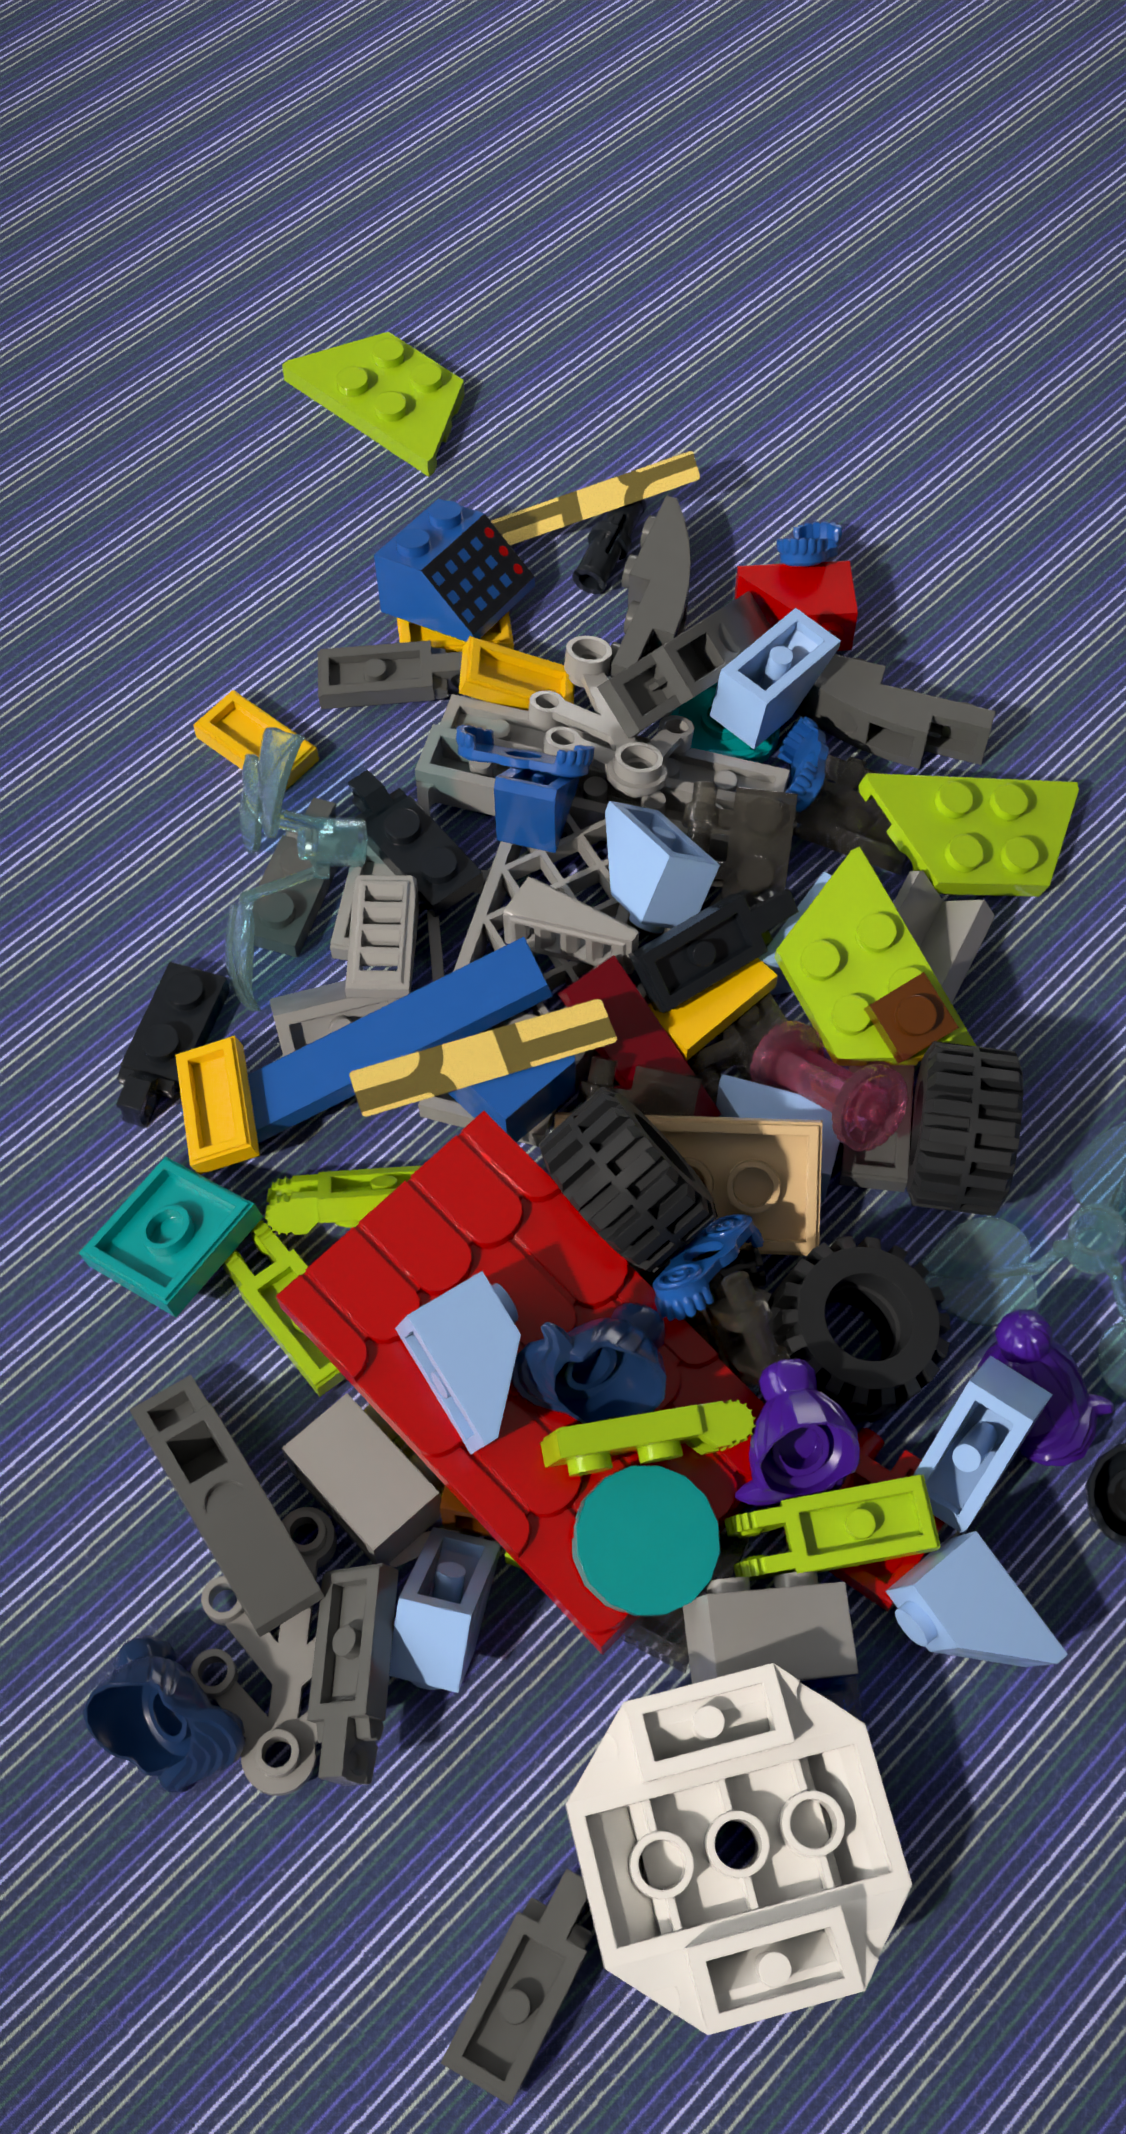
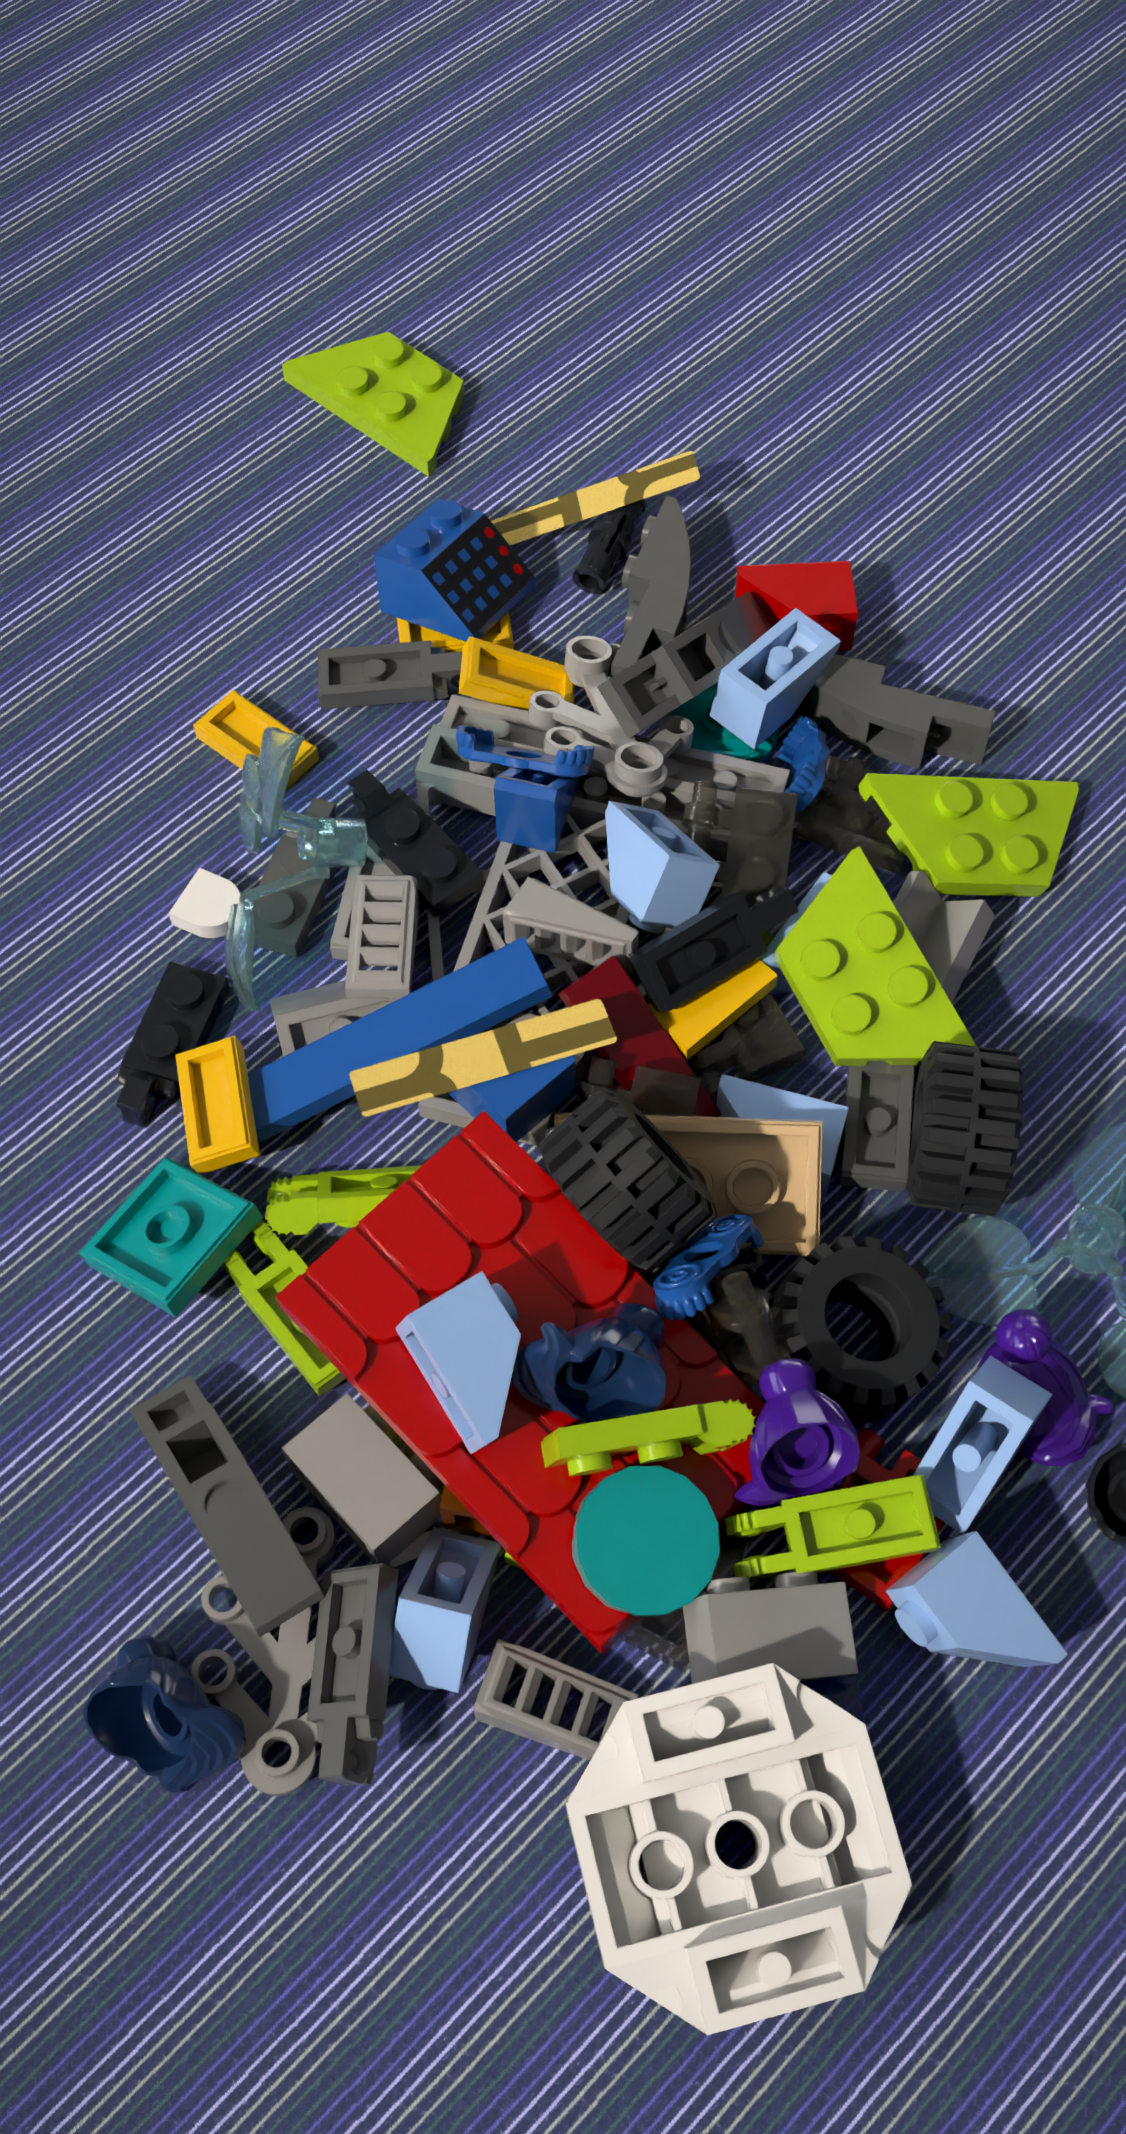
(205, 905): none -> white tile
(522, 1992): dark grey hinge -> none
(537, 1668): none -> light grey slope
(810, 544): blue piece -> none
(862, 1104): clear pink hose -> none
(911, 1018): reddish brown plate -> none

